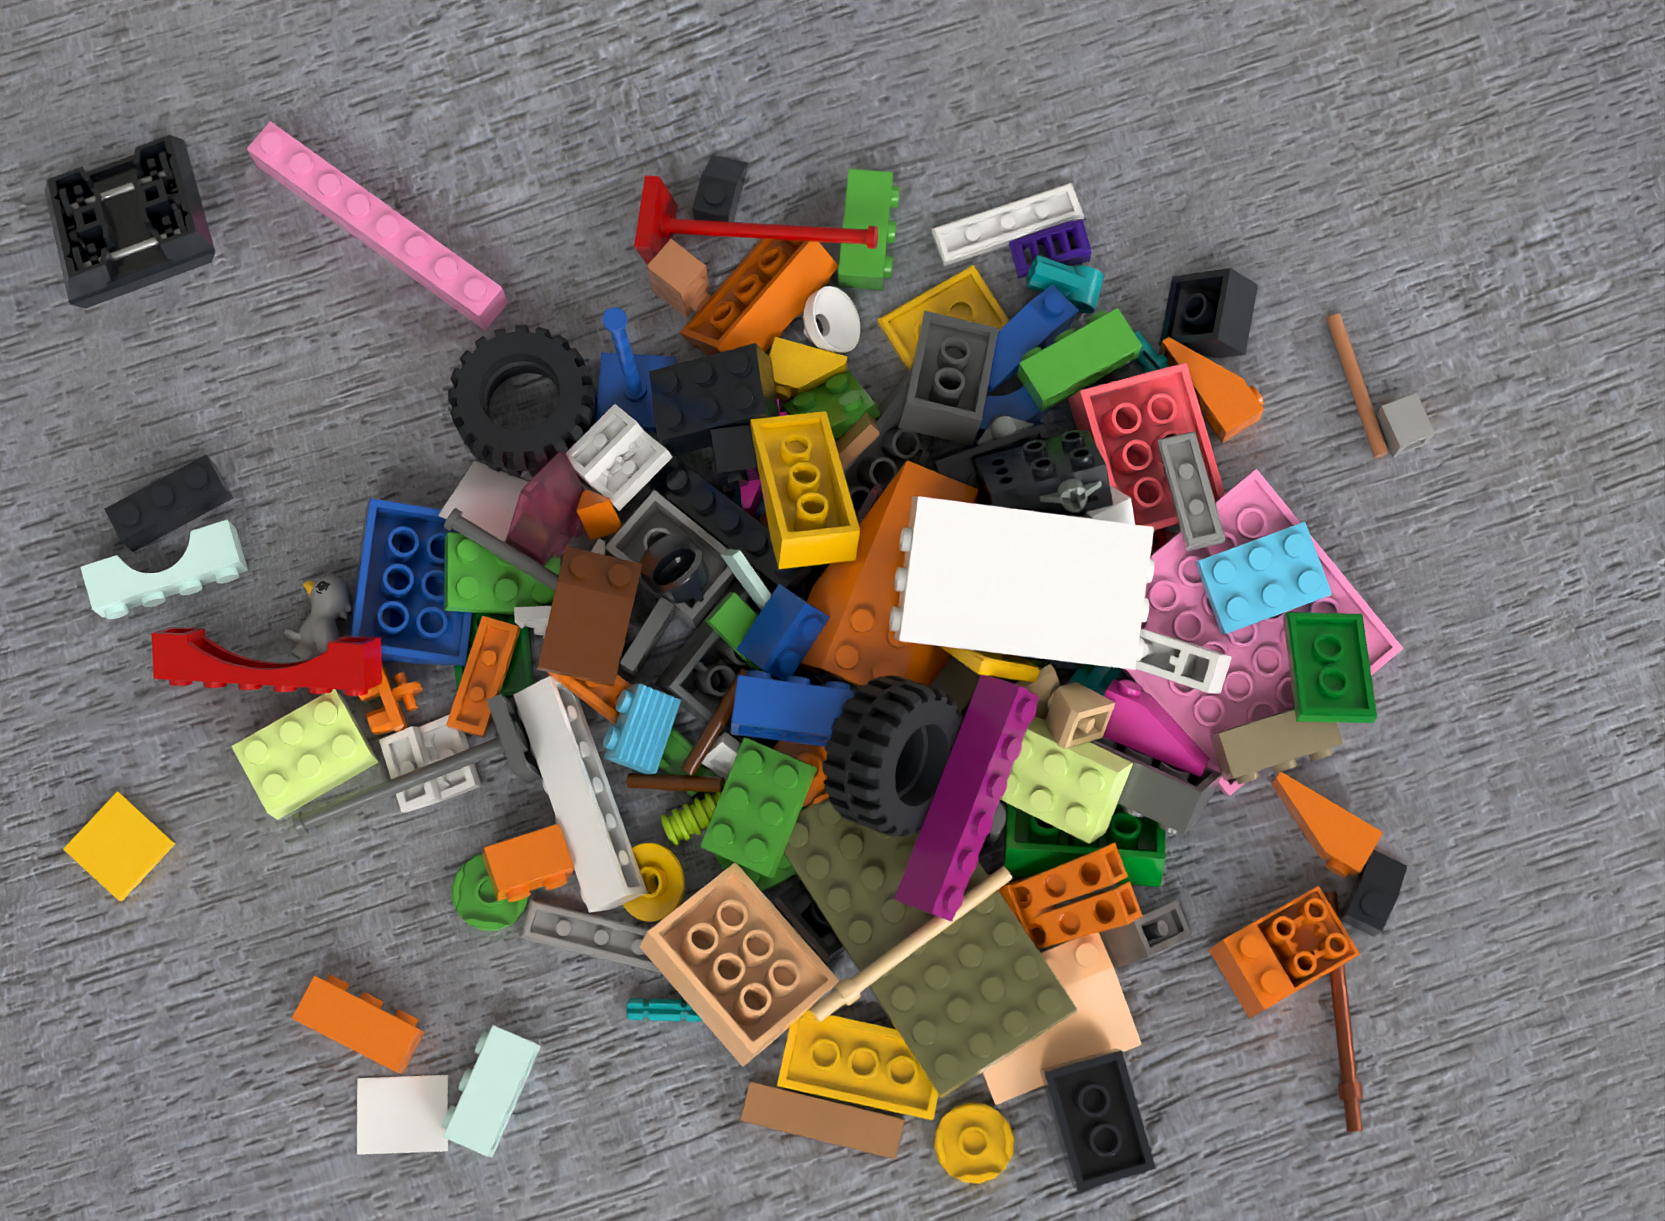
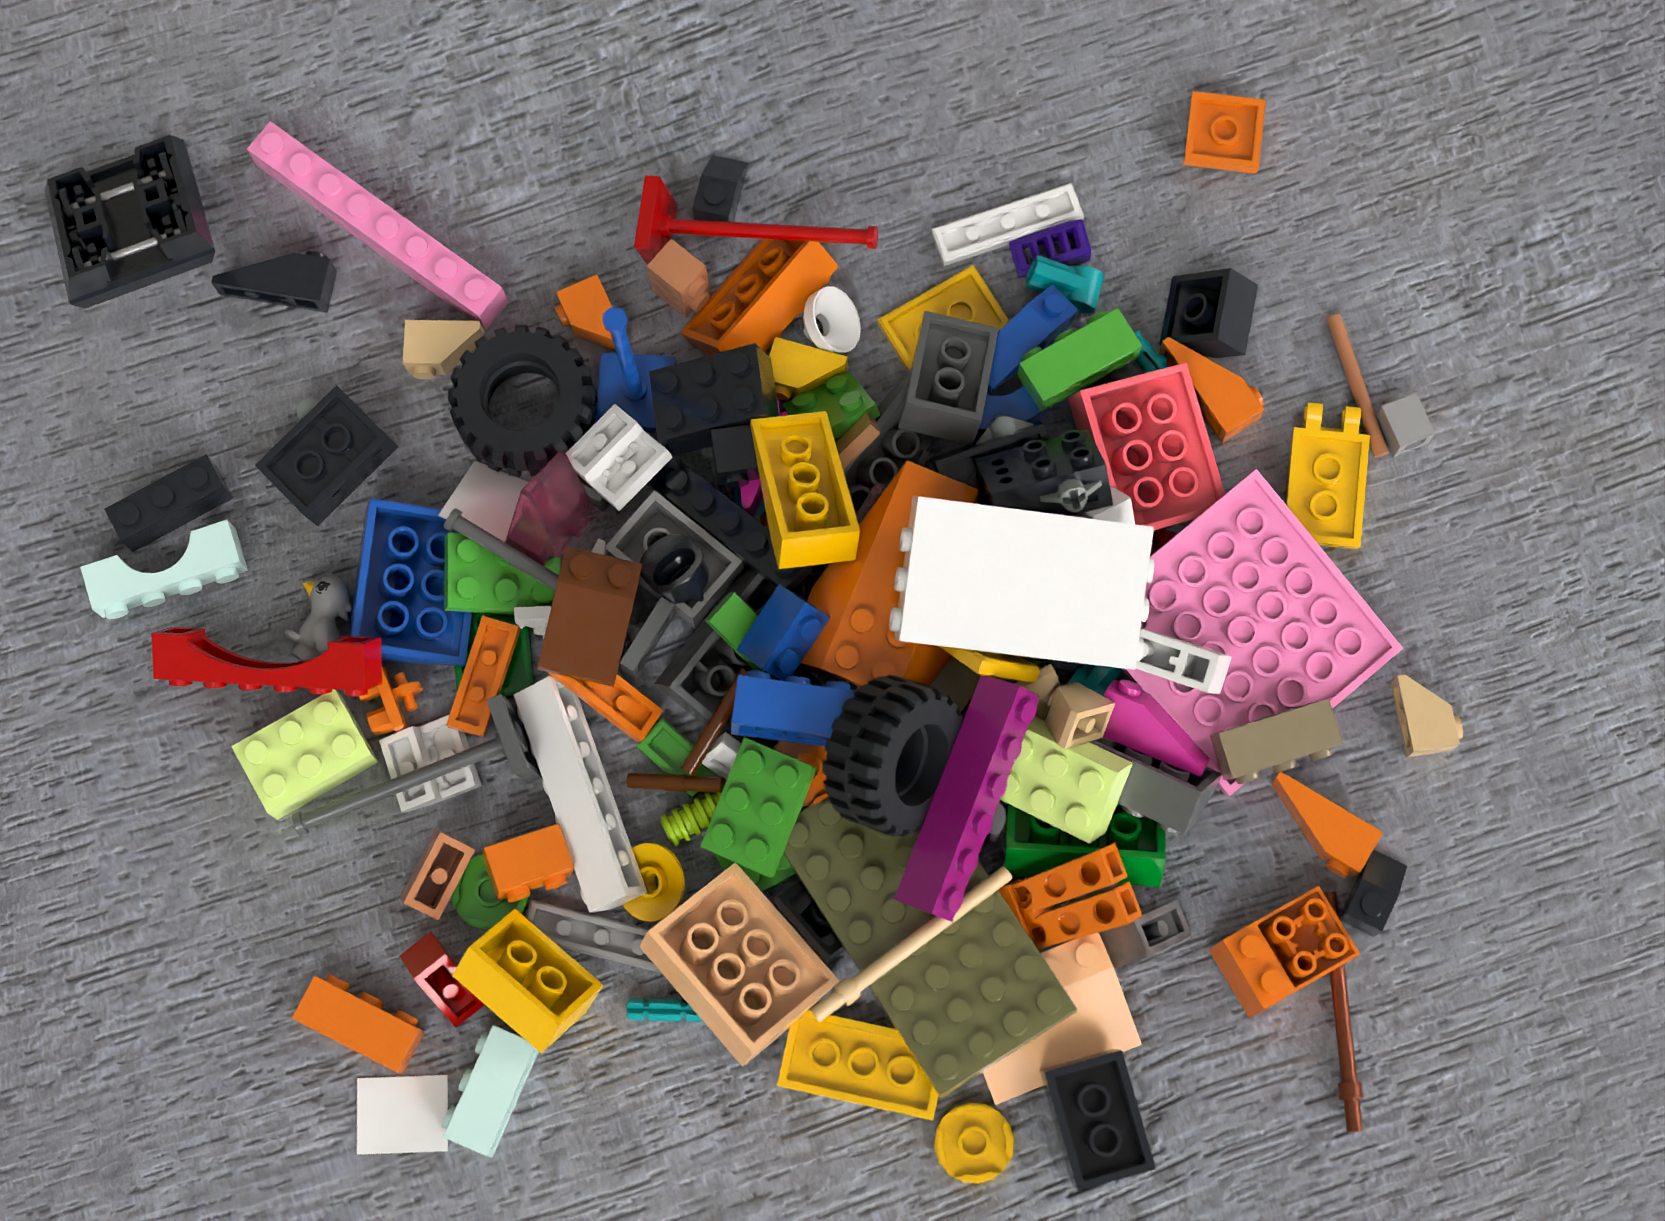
(119, 846): yellow tile -> none
(284, 280): none -> black slope
(326, 454): none -> black piece
(433, 971): none -> red slope
(436, 874): none -> nougat brick
(437, 345): none -> tan slope
(527, 980): none -> yellow brick
(583, 309): none -> orange slope
(597, 515): orange slope -> none
(641, 728): medium azure brick -> none
(747, 577): light aqua piece -> none
(822, 1120): medium nougat tile -> none
(867, 204): bright green brick -> none
(1190, 491): light grey tile -> none
(1224, 132): none -> orange plate
(1263, 578): medium azure plate -> none
(1329, 477): none -> yellow tile
(1329, 667): green tile -> none
(1424, 719): none -> tan slope

